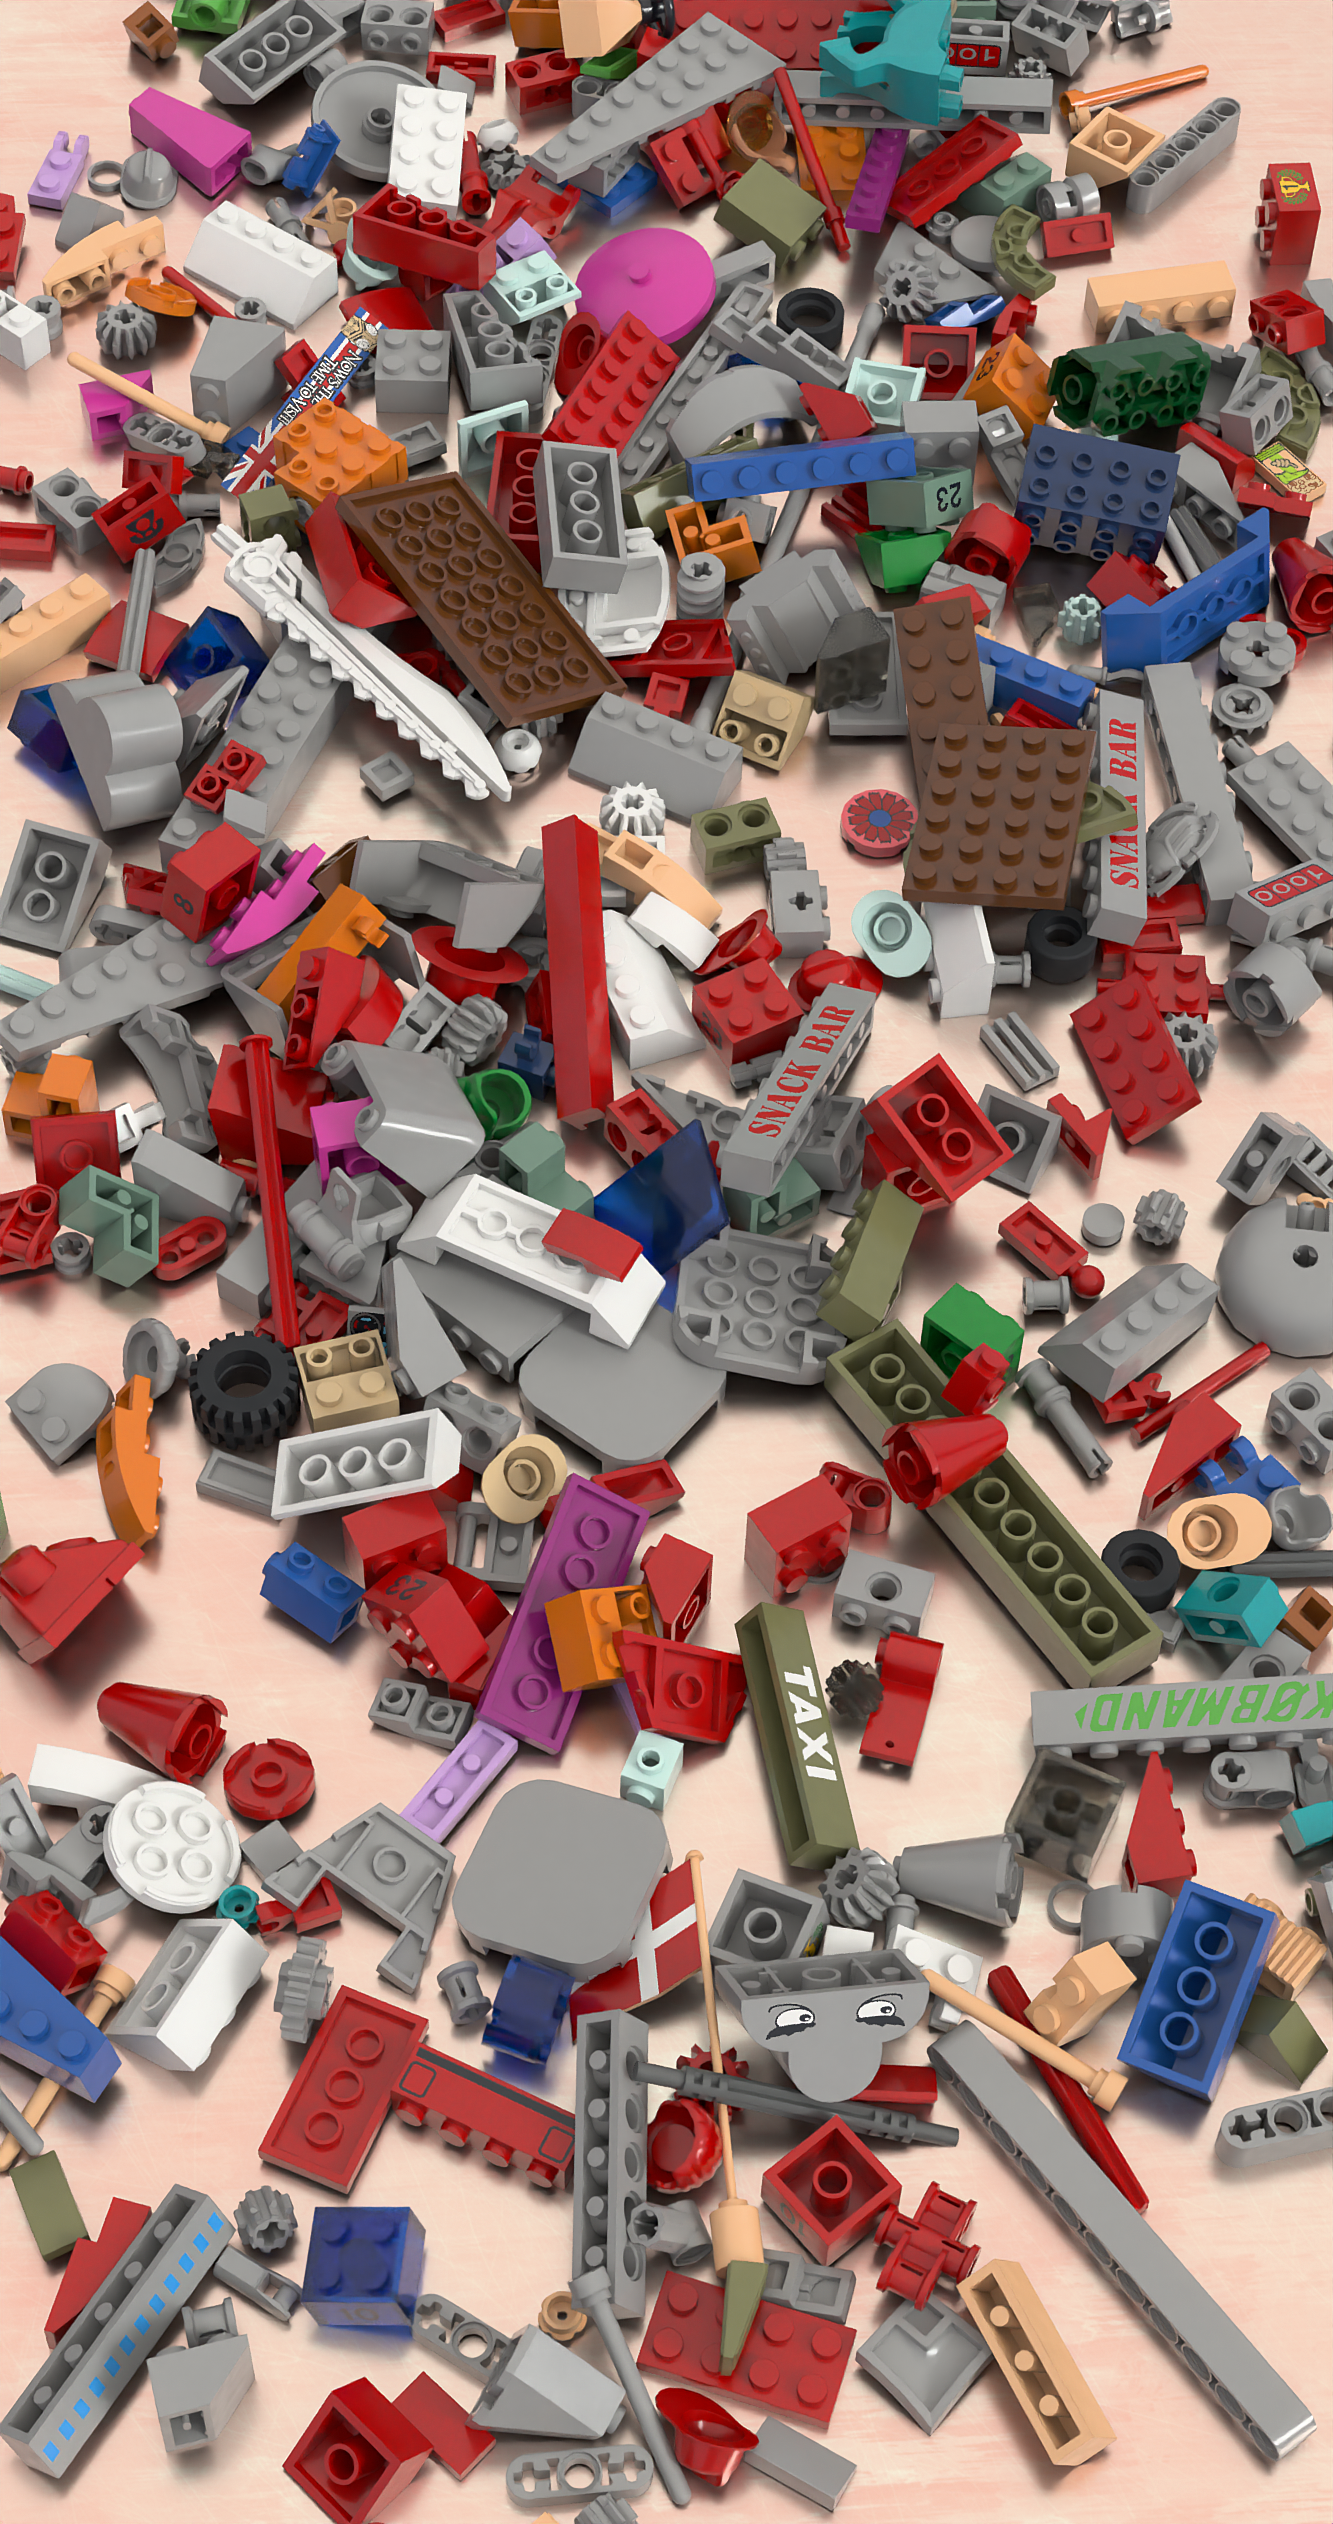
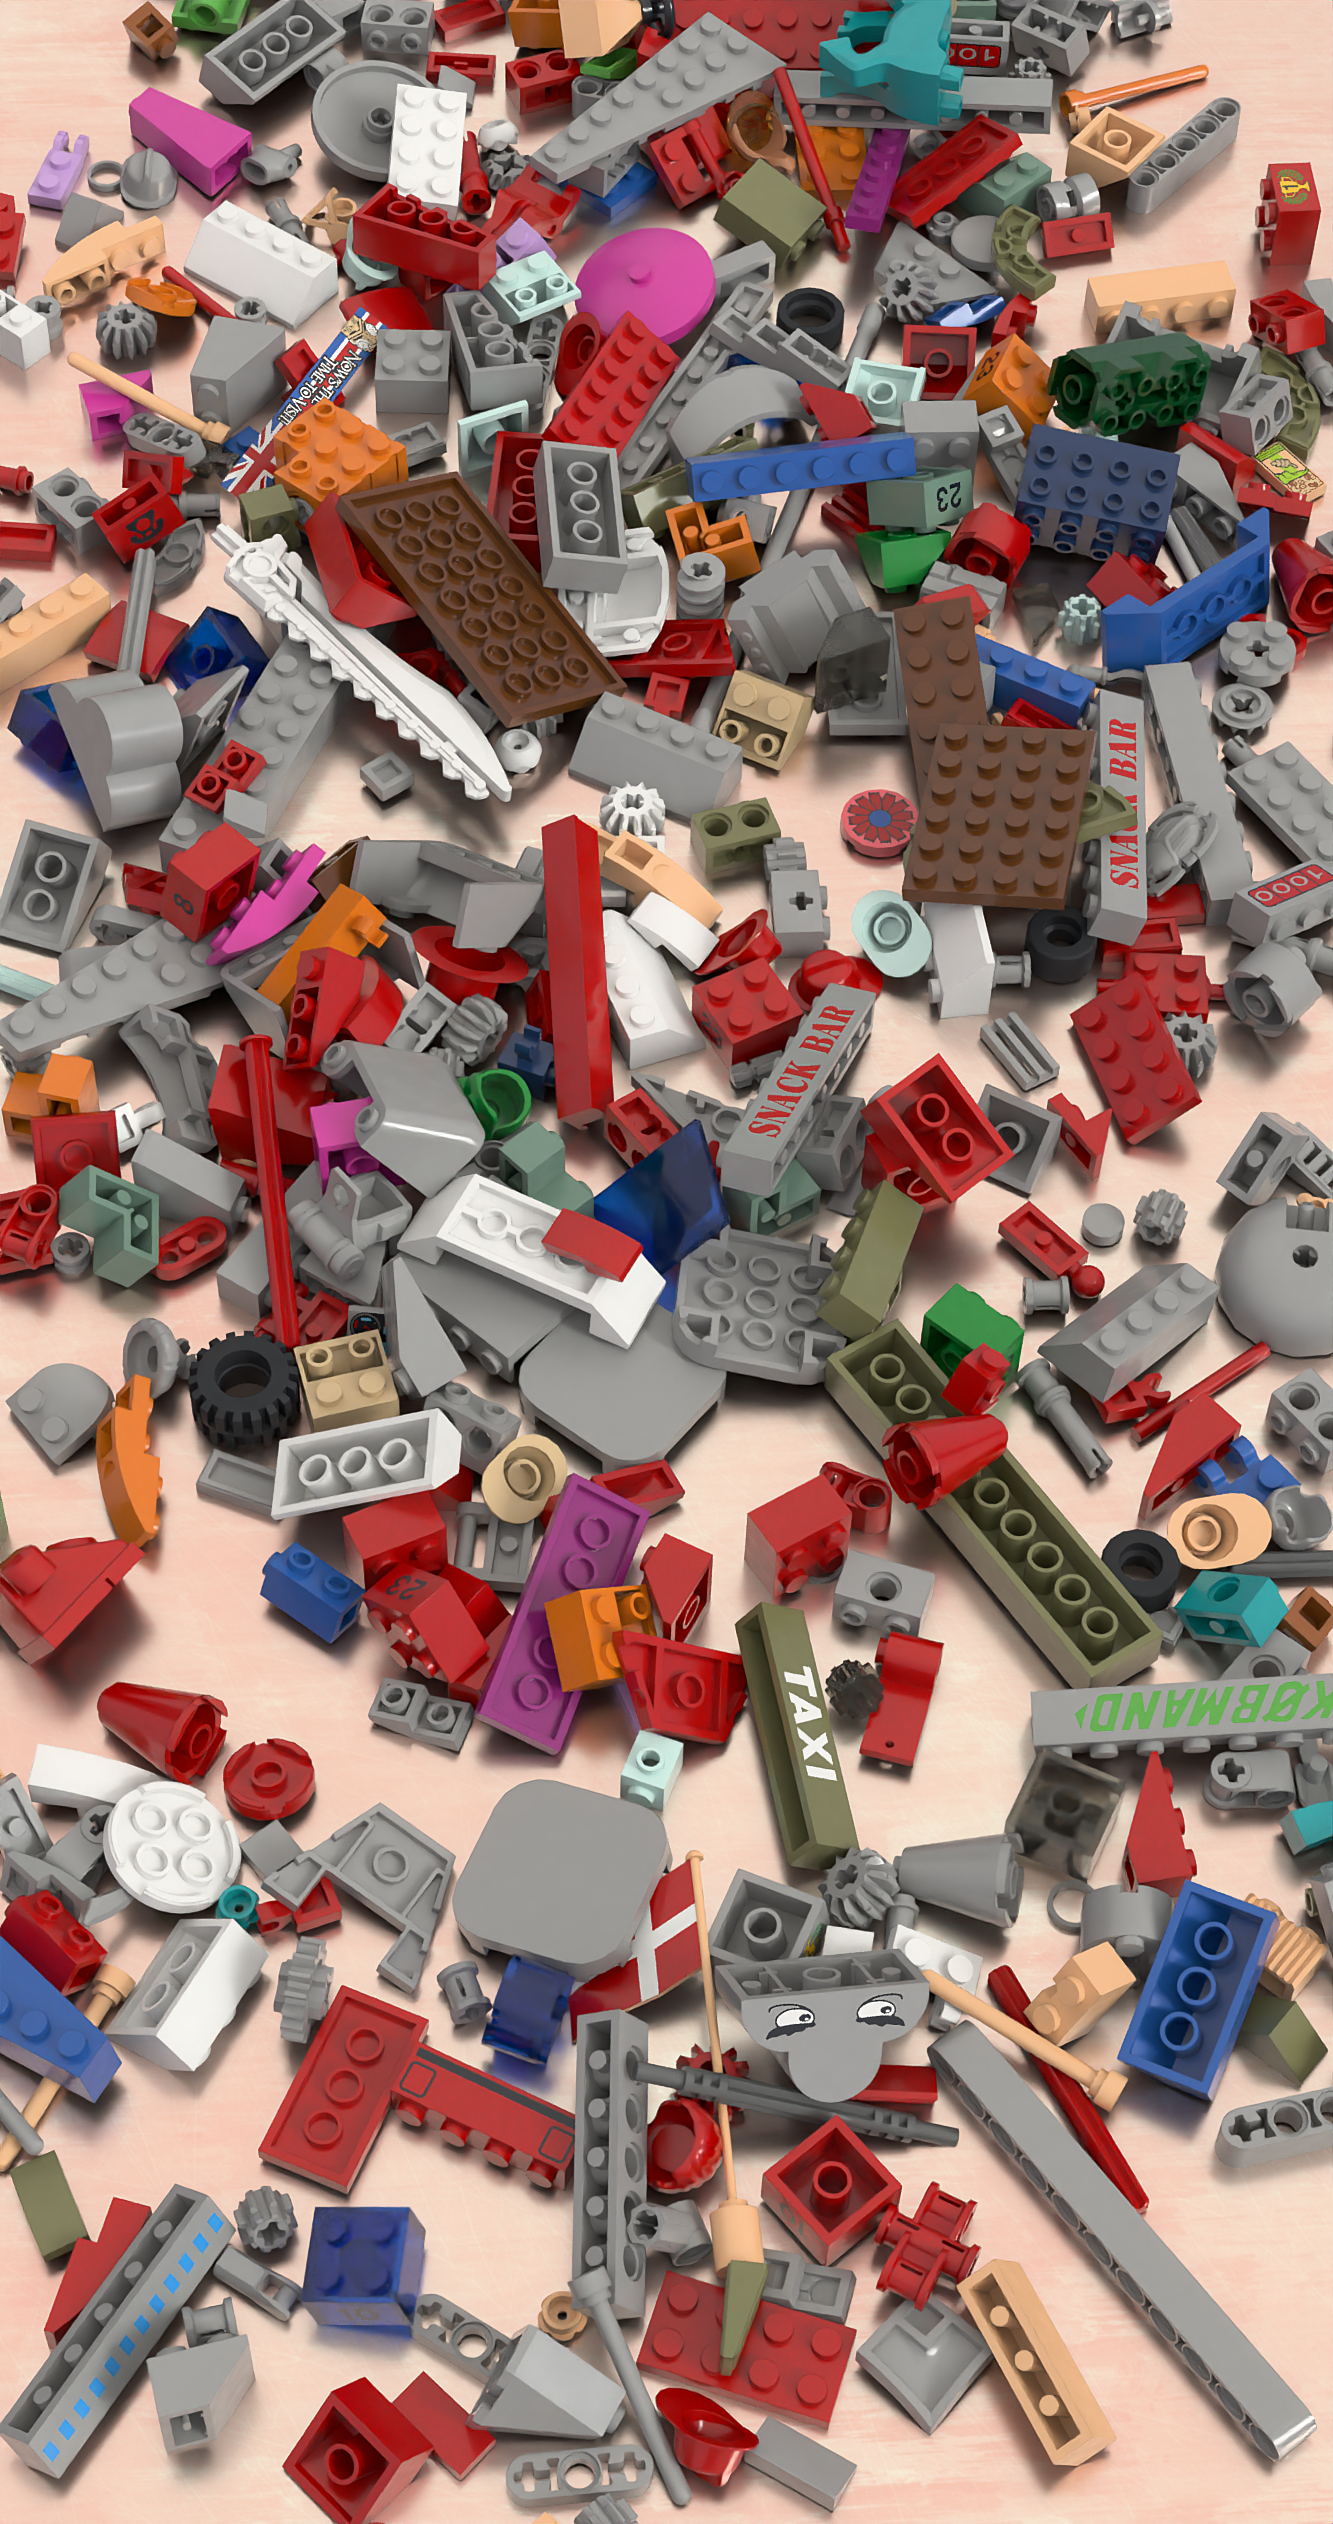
(317, 150): blue hinge -> none
(365, 379): light grey bush -> none
(460, 1780): lavender plate -> none

